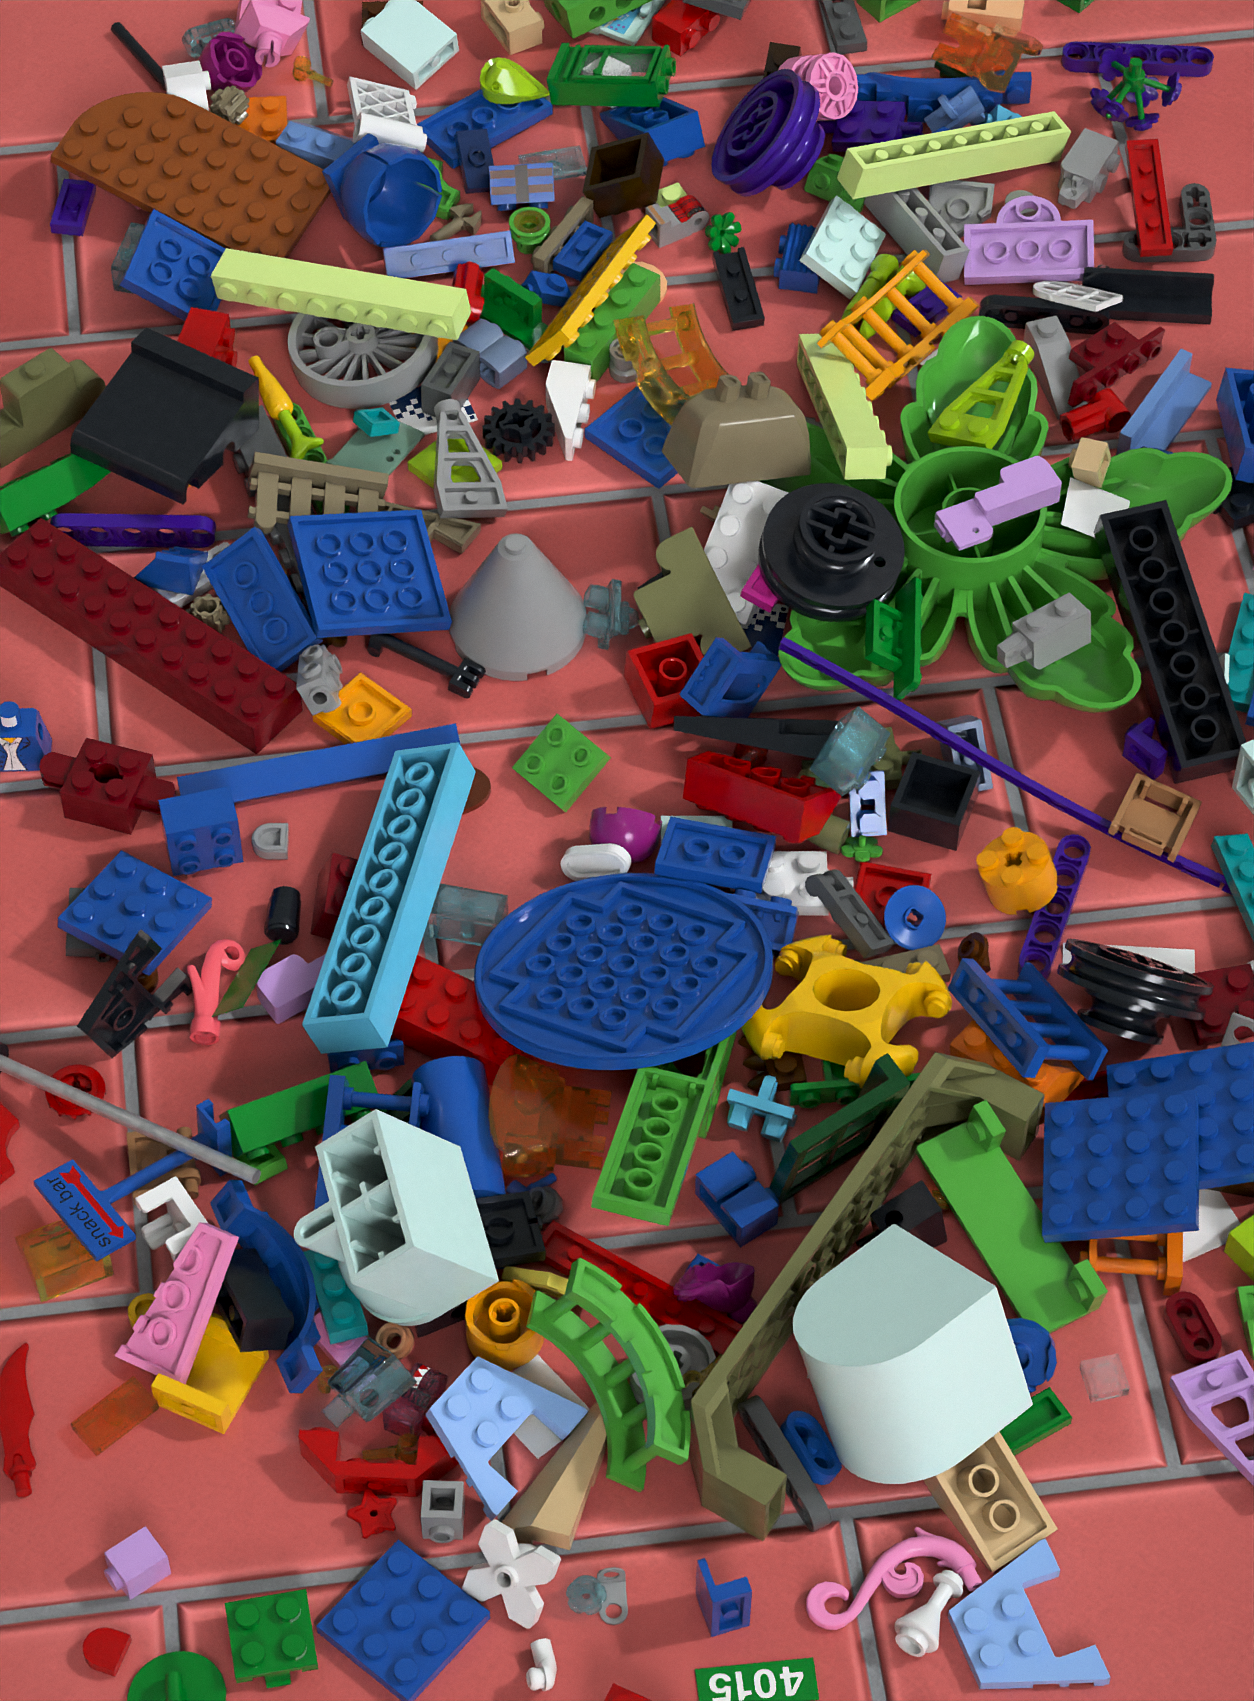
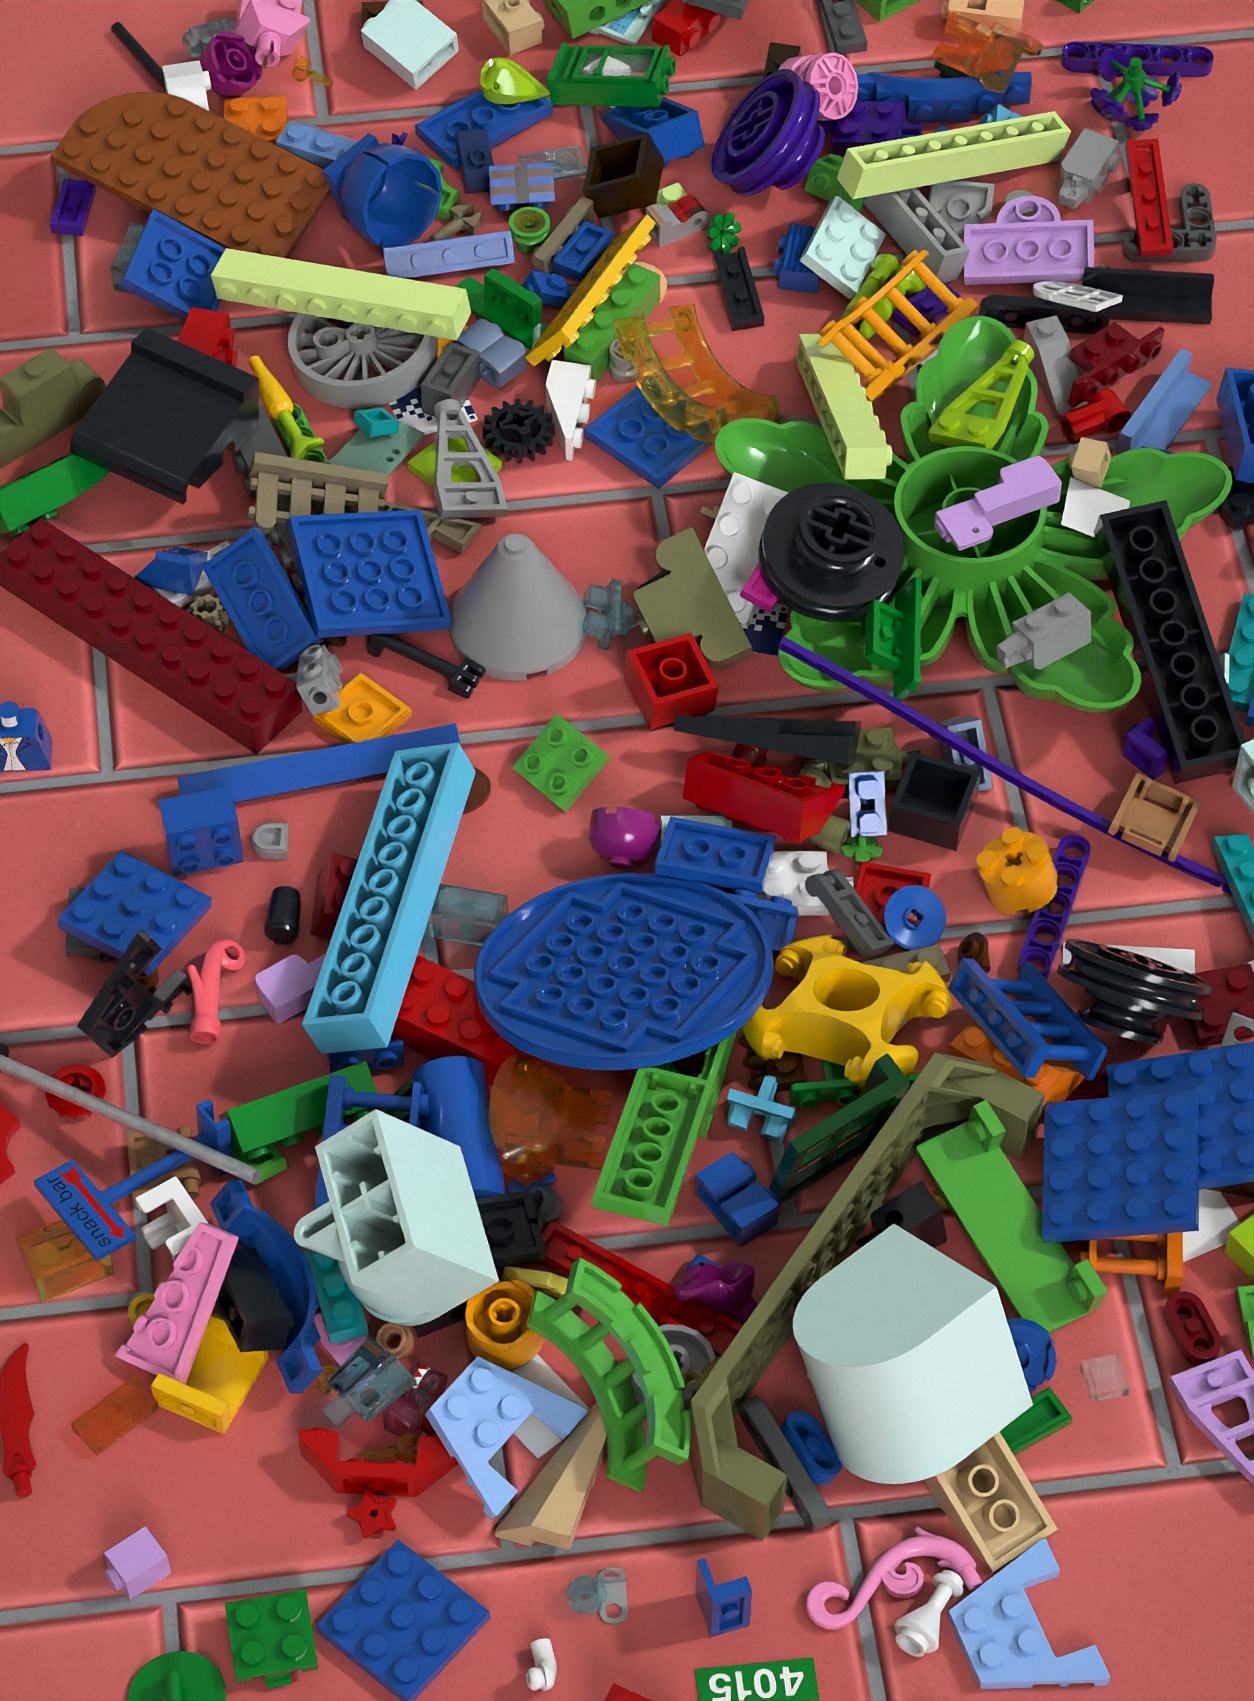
(104, 802): dark red brick -> none
(106, 1649): red tile -> none
(147, 525): dark purple beam -> none
(230, 104): dark tan gear -> none
(246, 978): green sticker -> none
(385, 114): white piece -> none
(443, 1510): light grey brick -> none
(470, 278): red piece -> none
(511, 1571): white plant -> none
(595, 861): white tile -> none
(729, 679): blue panel -> none
(738, 434): dark tan hips -> none
(851, 752): clear light blue brick -> none
(957, 111): medium blue hips -> none

